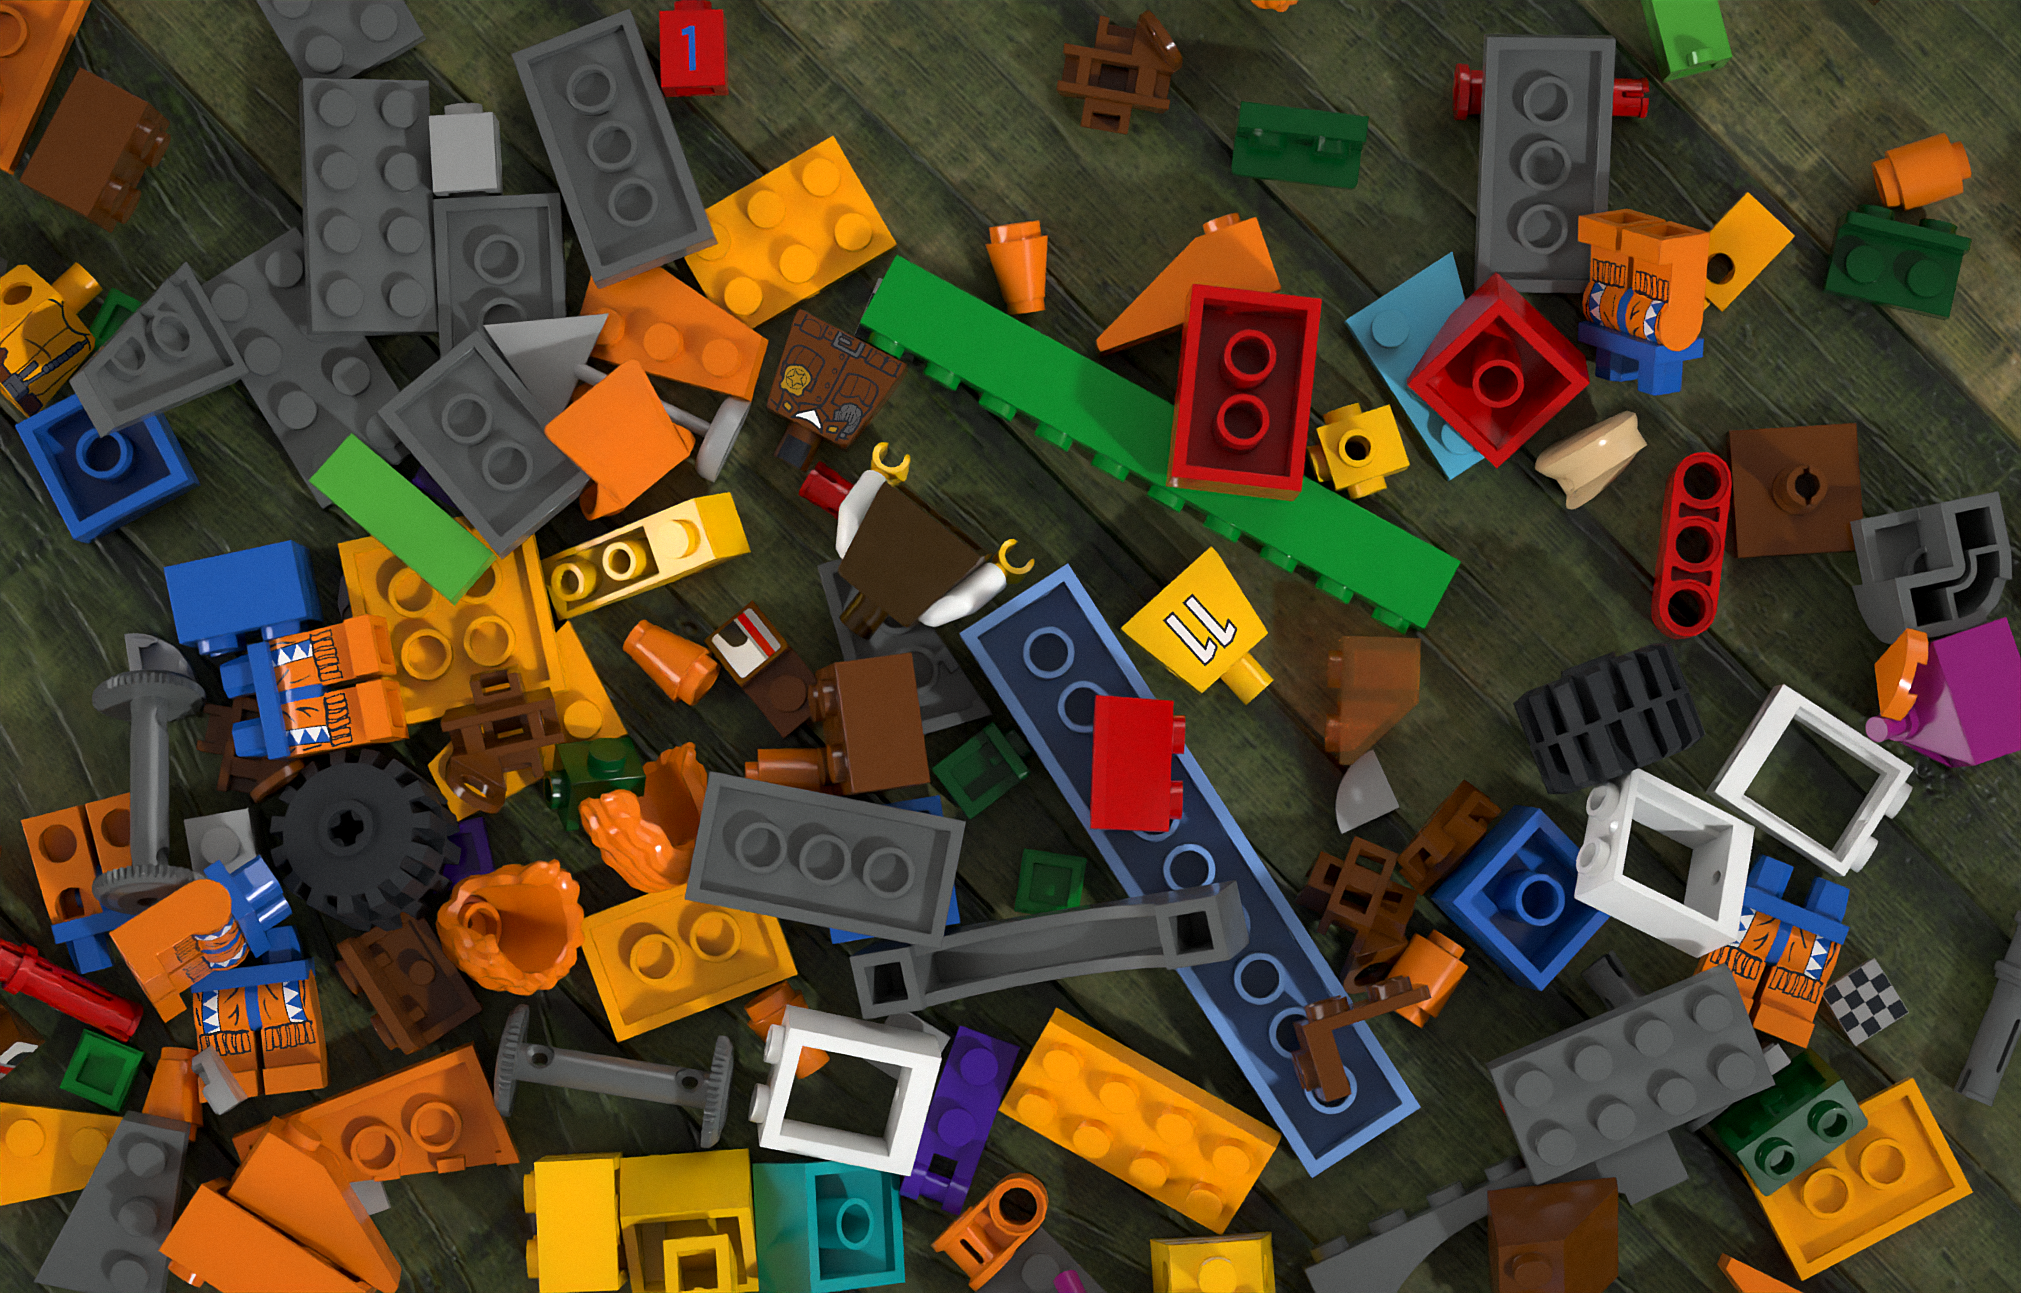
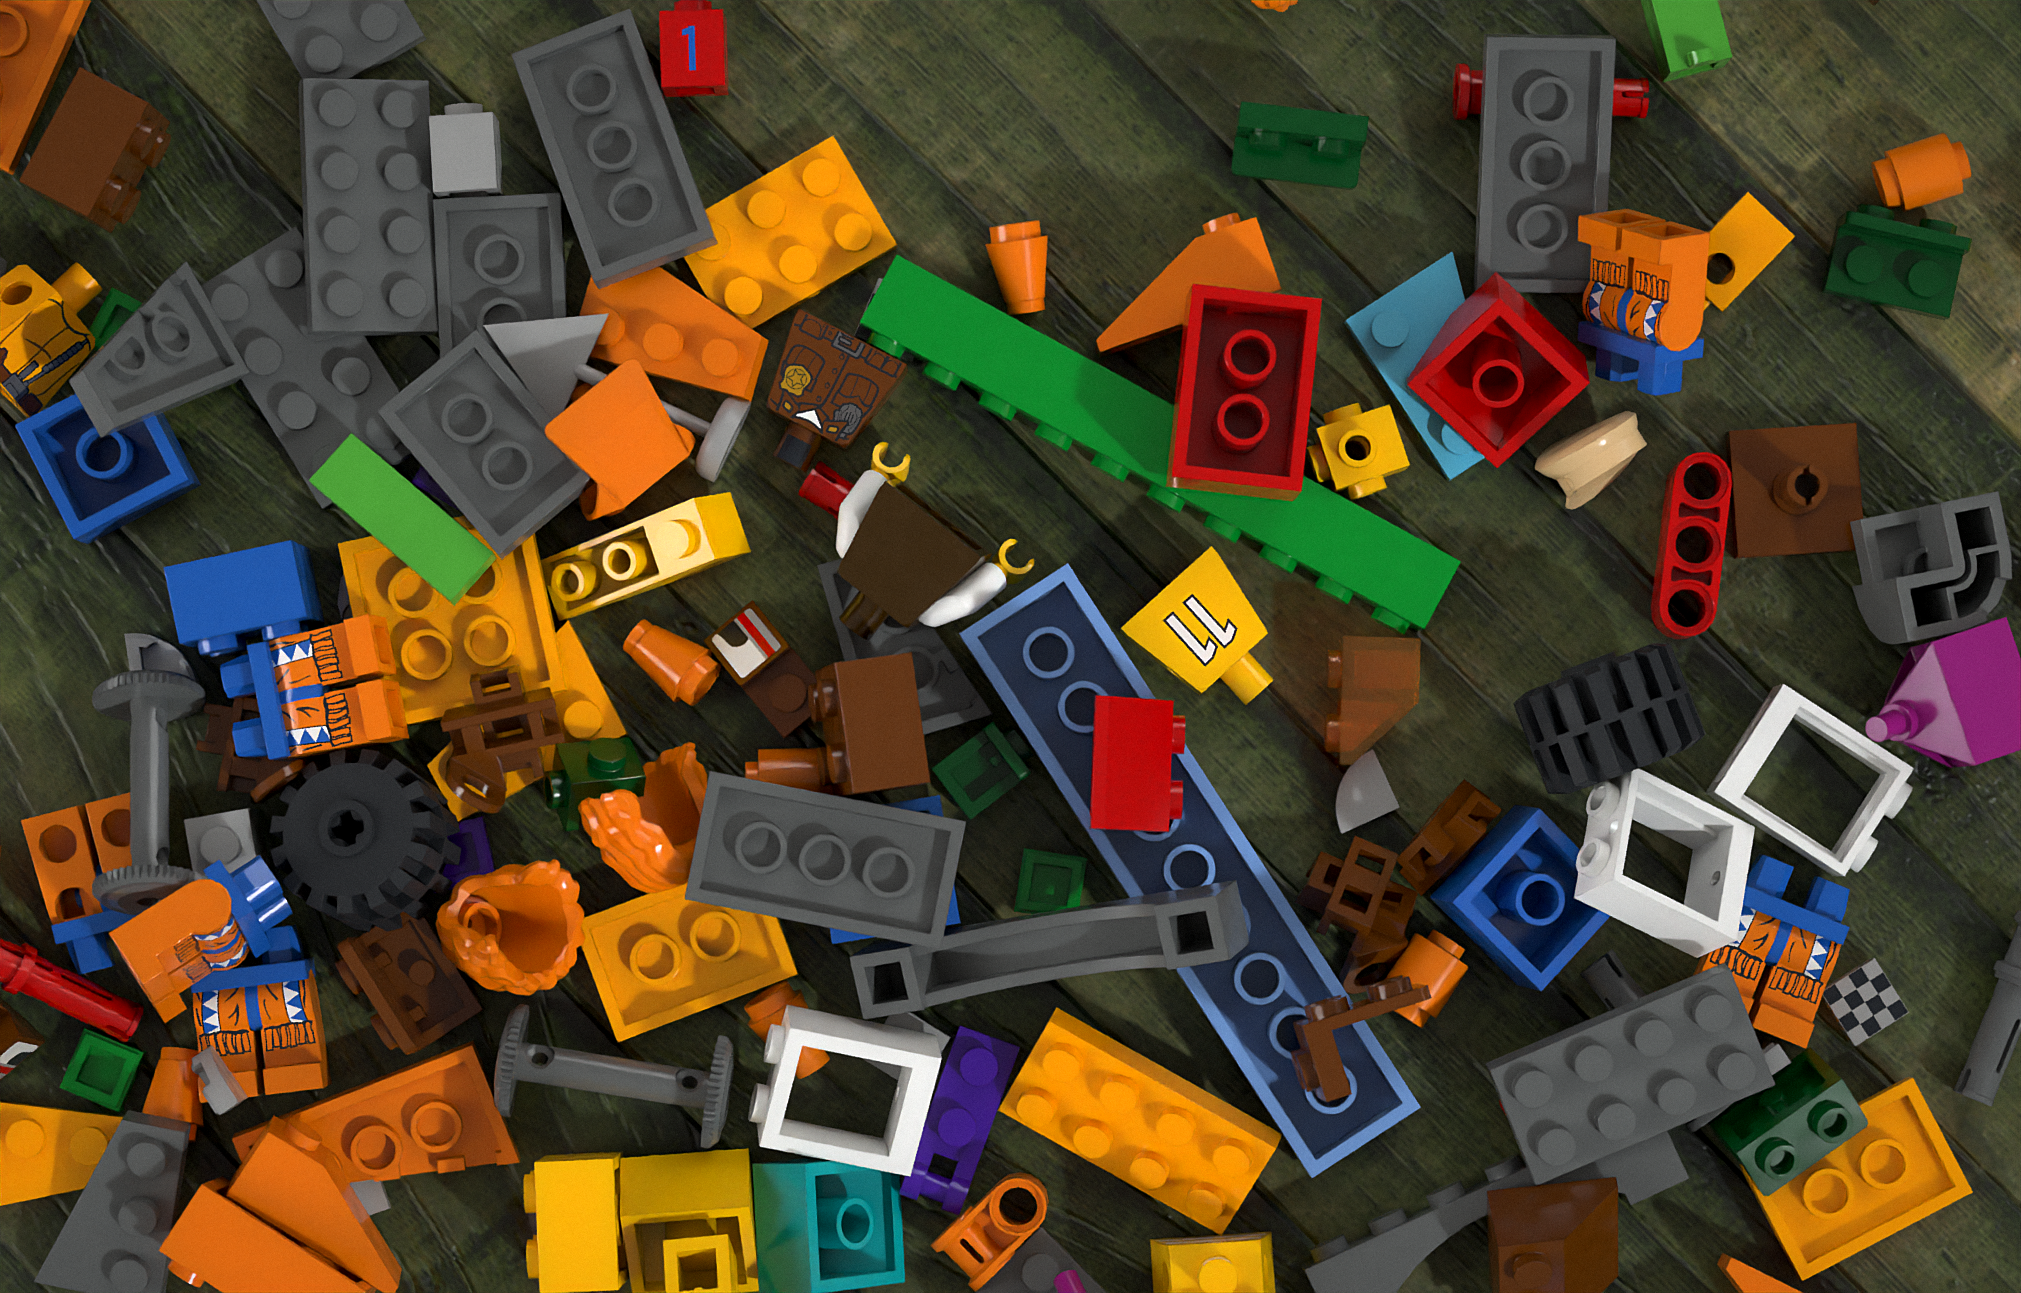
(1115, 91): reddish brown piece -> none
(1896, 673): orange tile -> none

